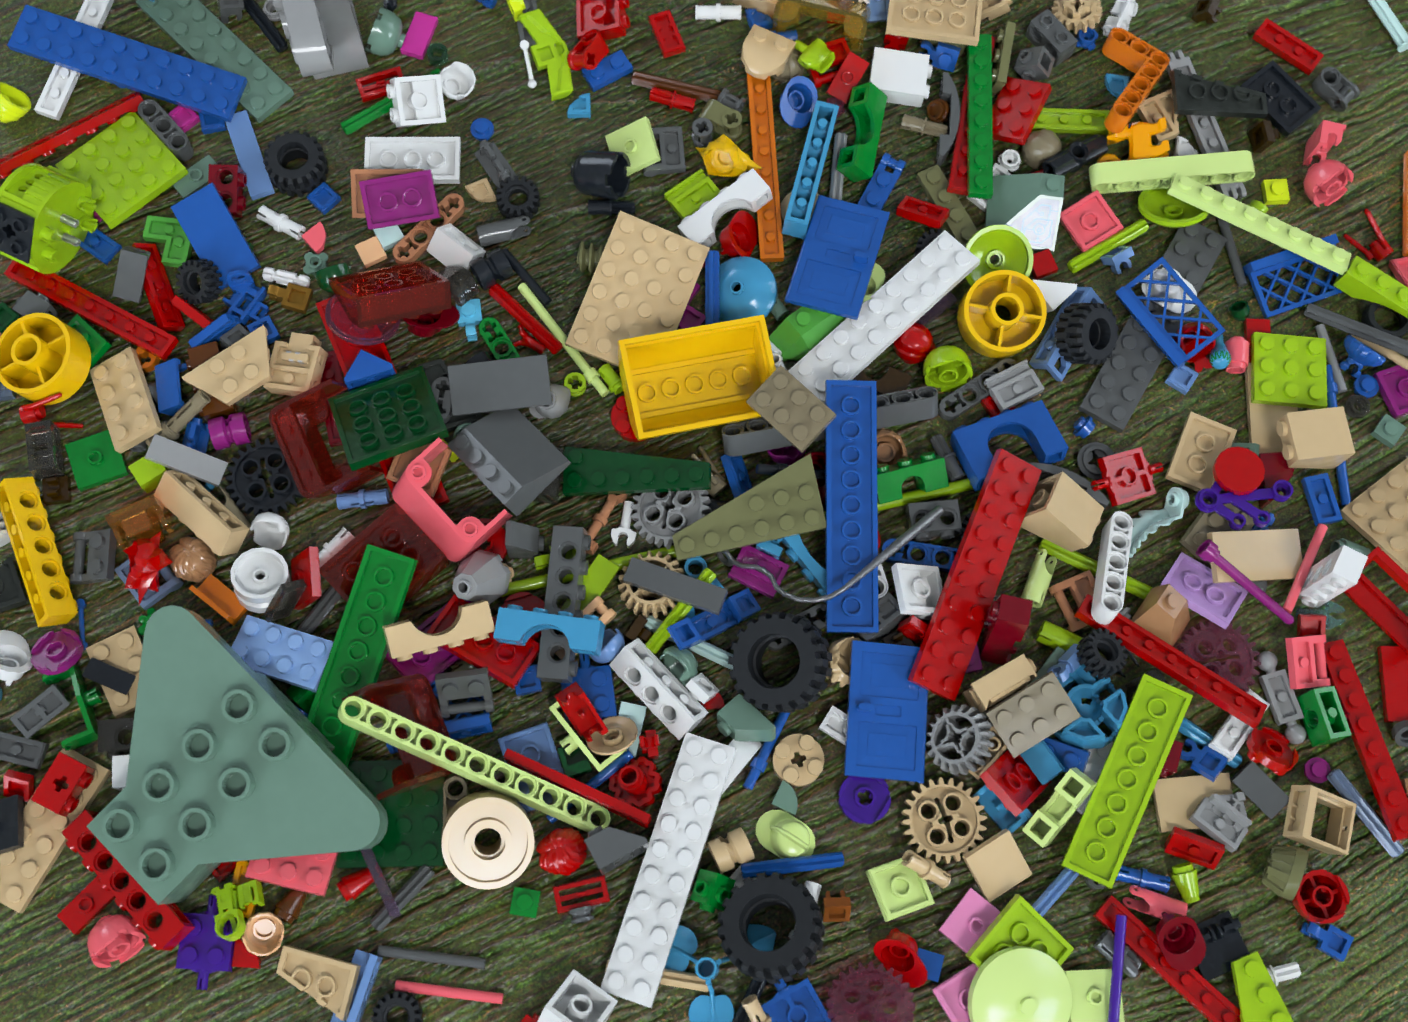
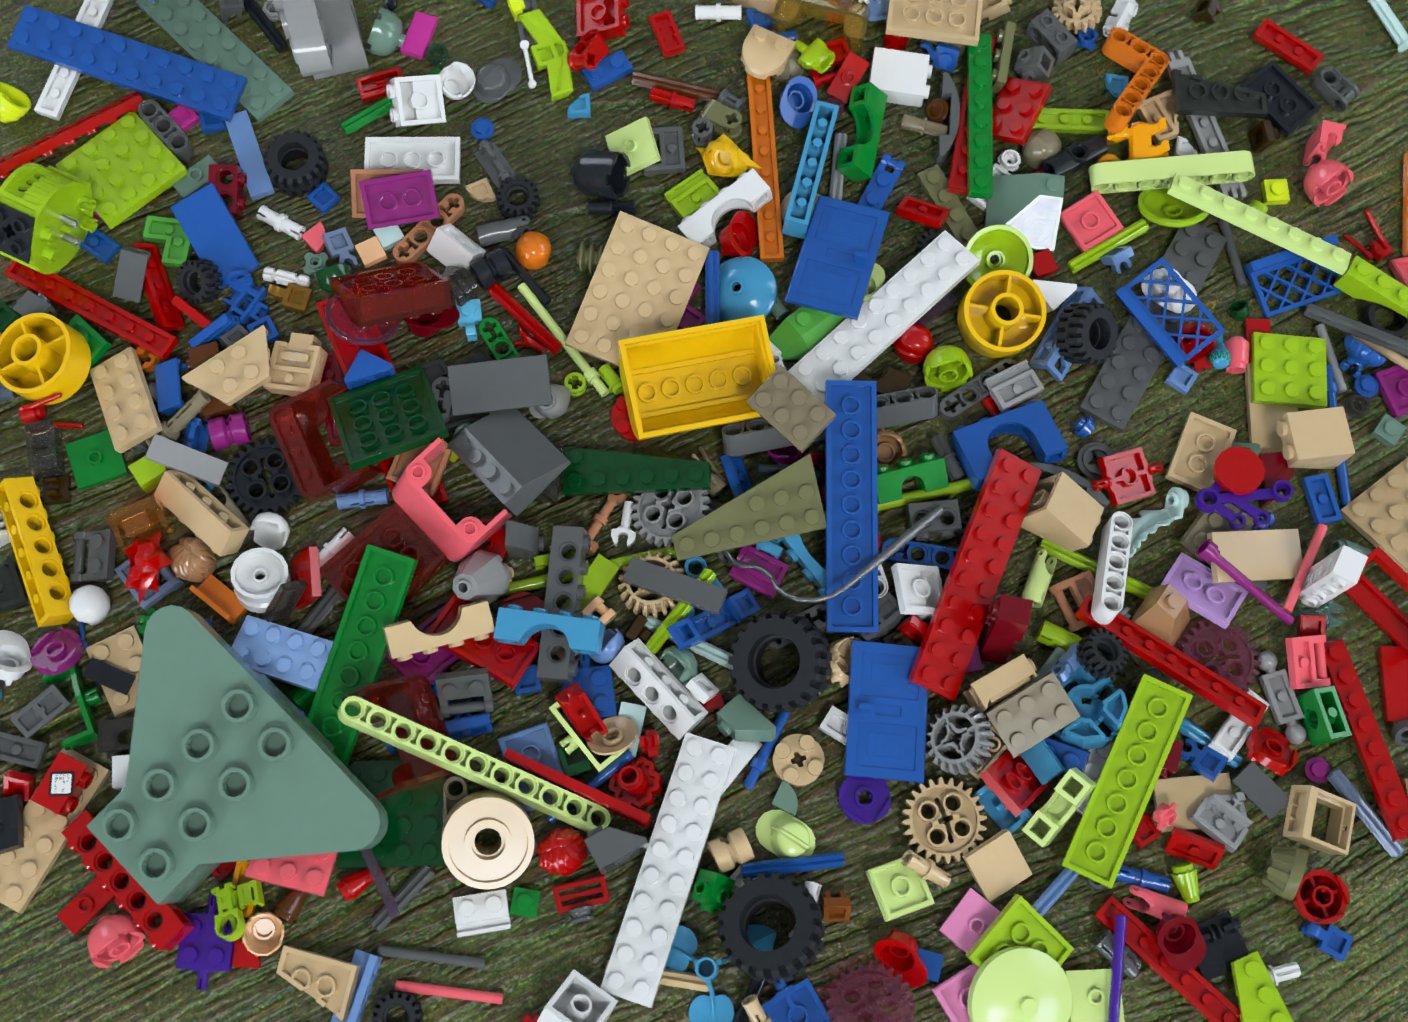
(61, 783): none -> sticker
(89, 604): none -> white hair
(340, 245): none -> sand blue plate
(481, 913): none -> white plate
(496, 80): none -> dark grey piece
(533, 250): none -> orange hair
(1145, 832): none -> red tile
(1165, 815): none -> coral plate

